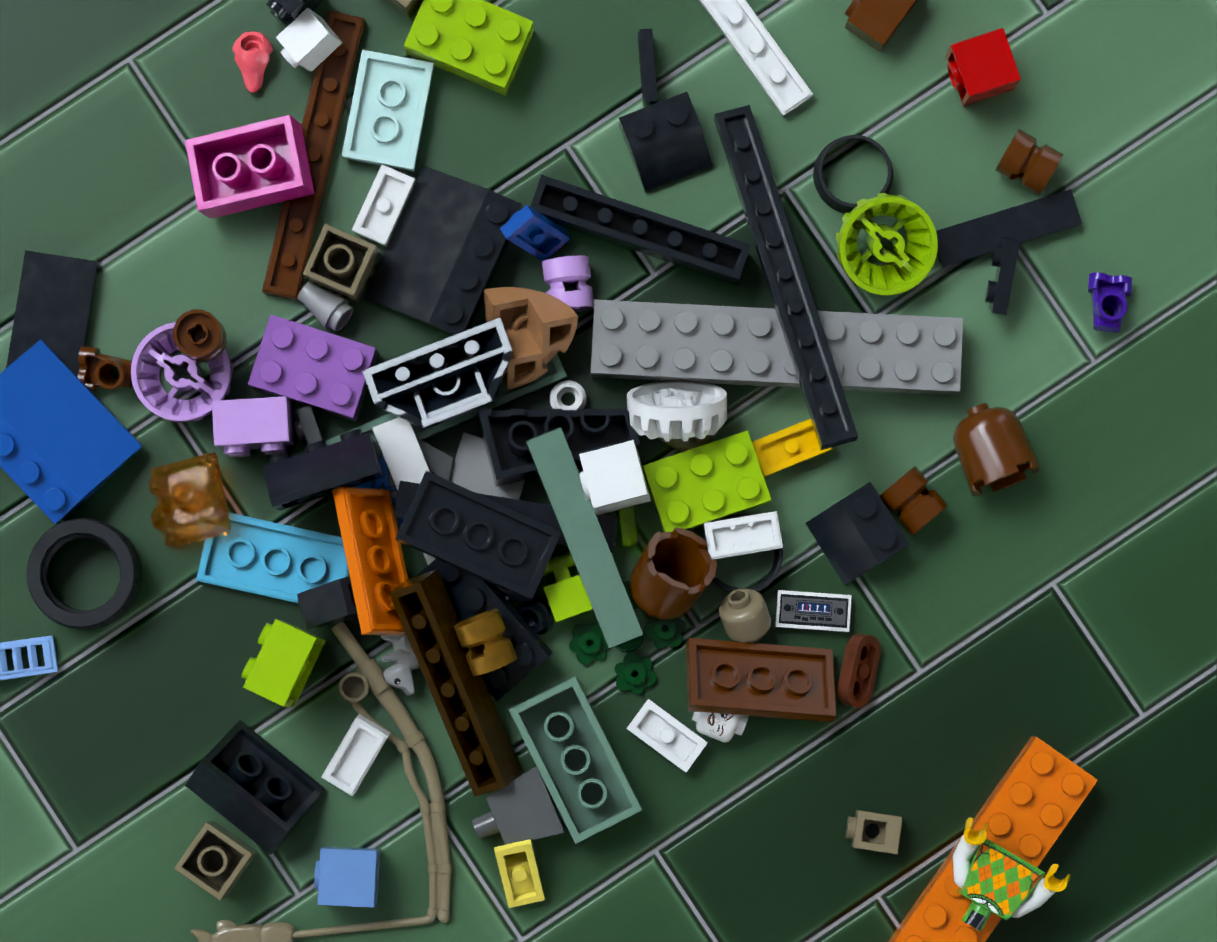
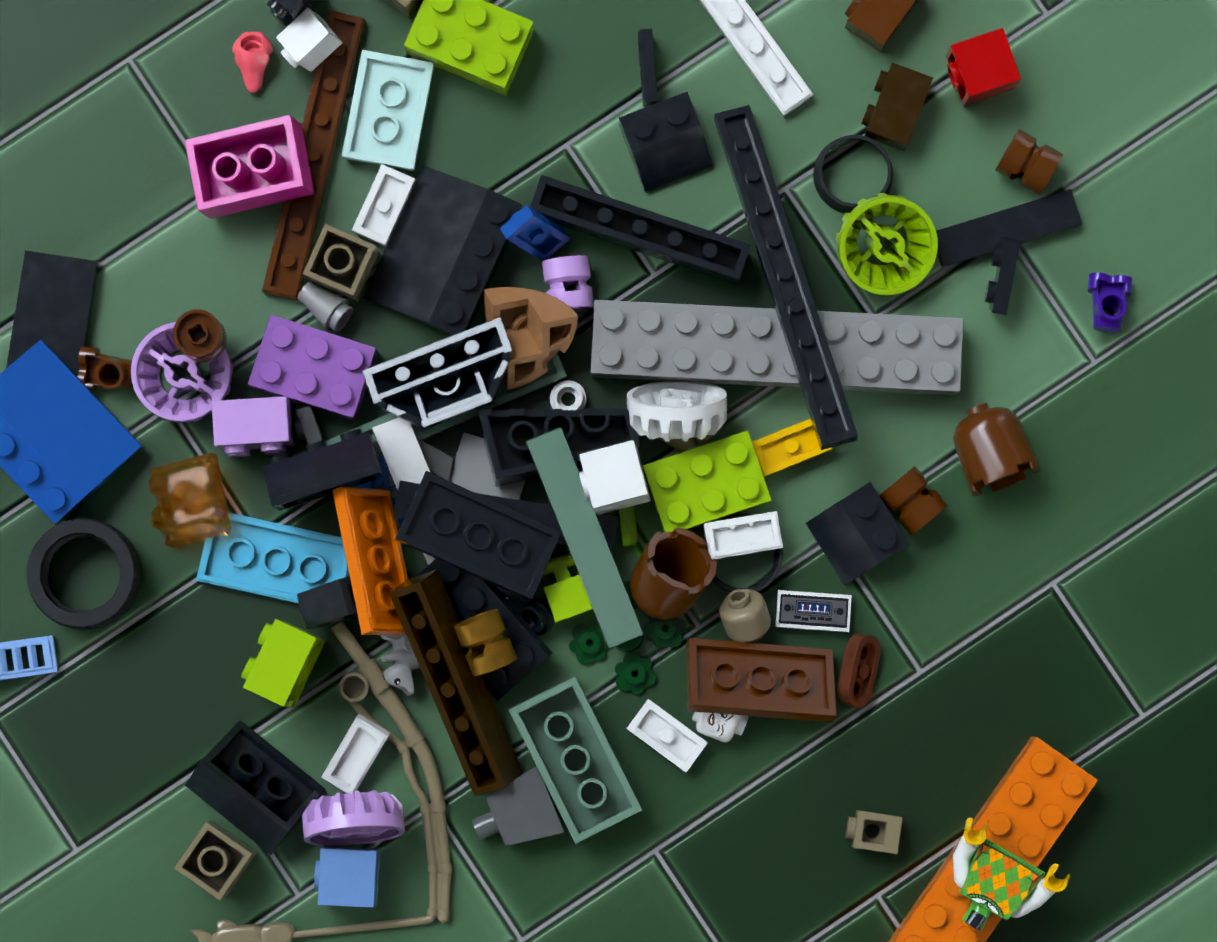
(353, 819): none -> lavender gear
(519, 873): light yellow slope -> none
(897, 107): none -> dark brown brick

